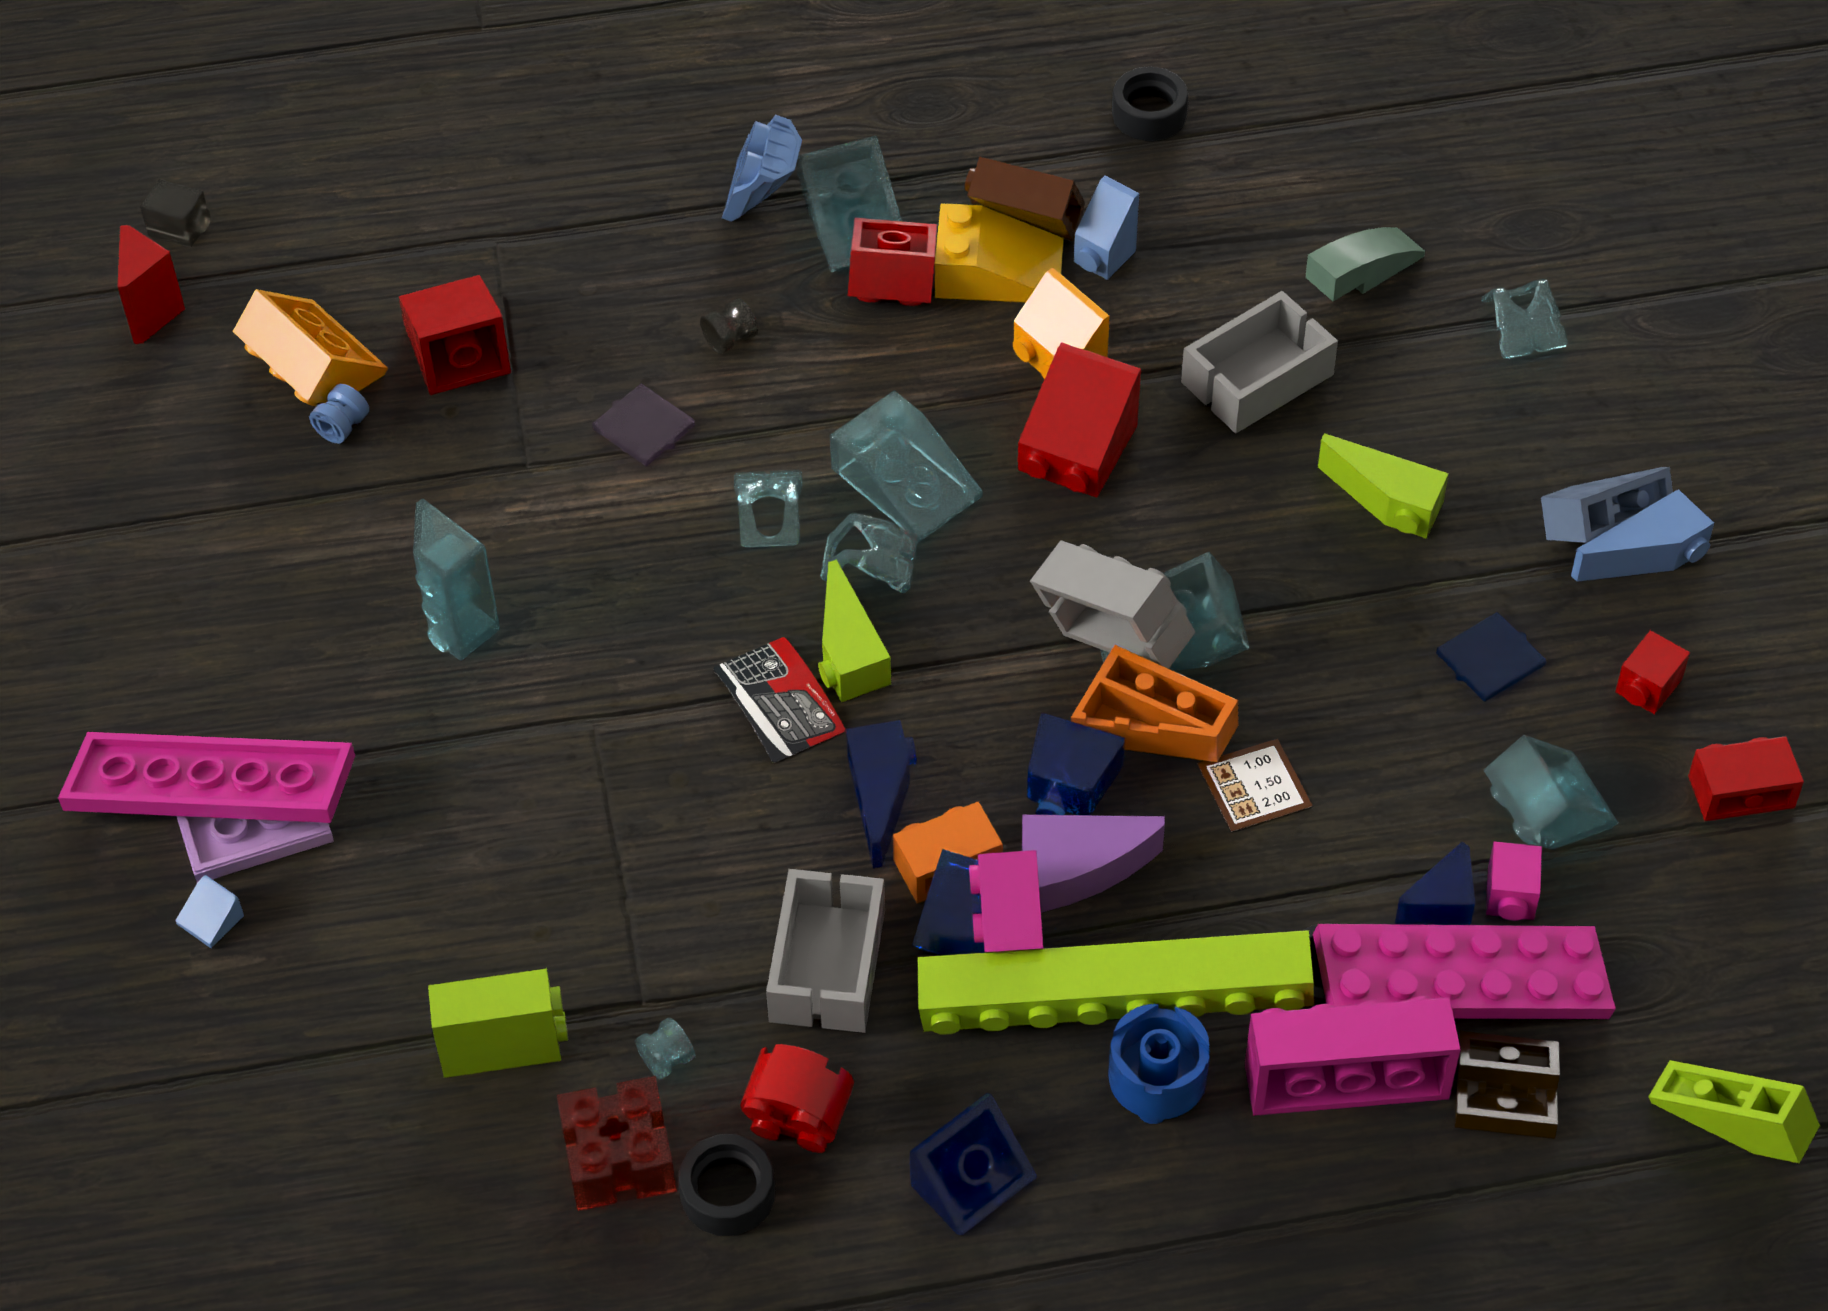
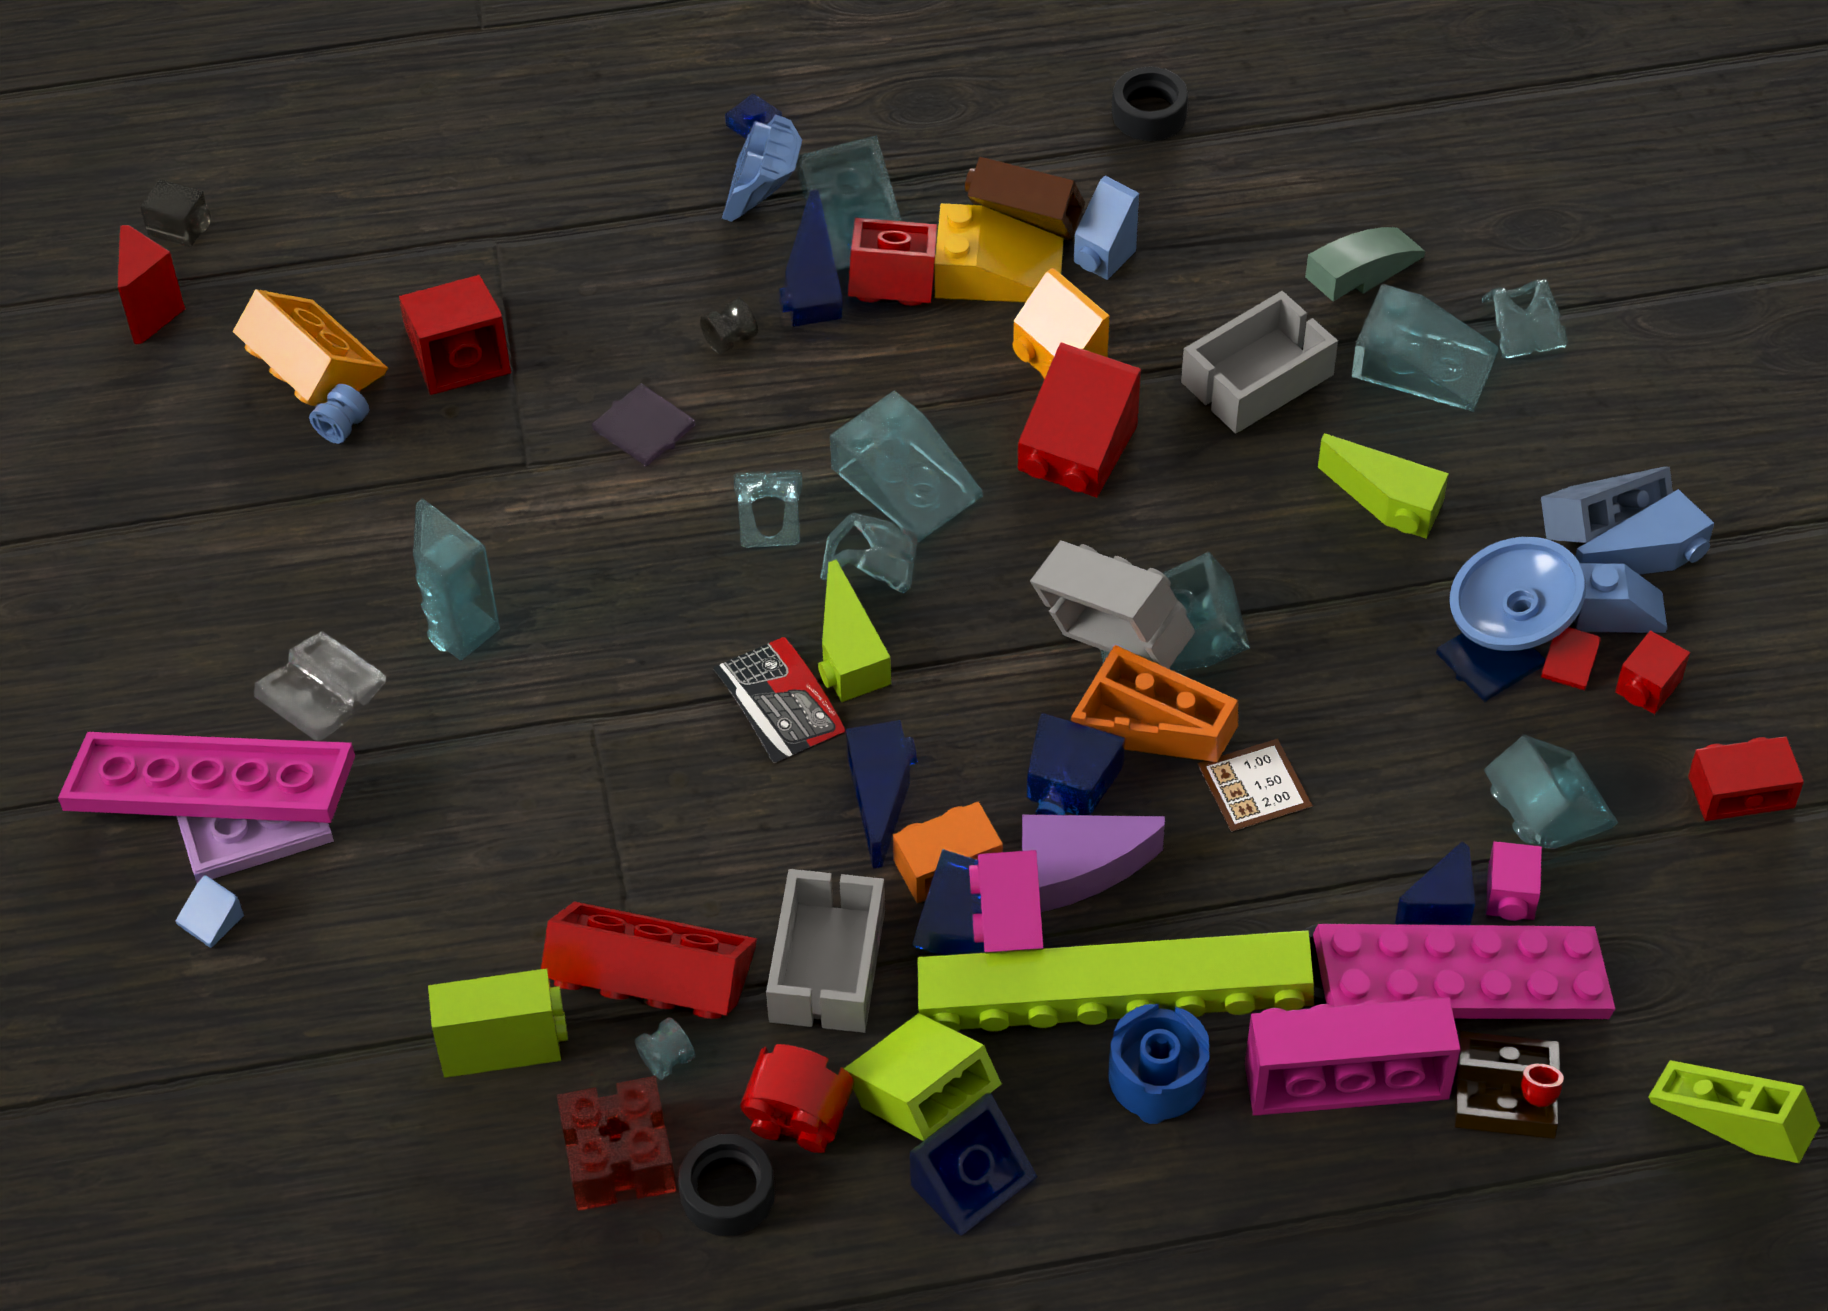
(320, 686): none -> clear slope
(647, 959): none -> red slope
(747, 112): none -> clear blue plate
(811, 277): none -> clear blue slope
(922, 1076): none -> lime brick
(1422, 350): none -> clear light blue slope
(1512, 578): none -> medium blue dish
(1541, 1084): none -> red hinge
(1571, 658): none -> red slope
(1619, 601): none -> medium blue slope

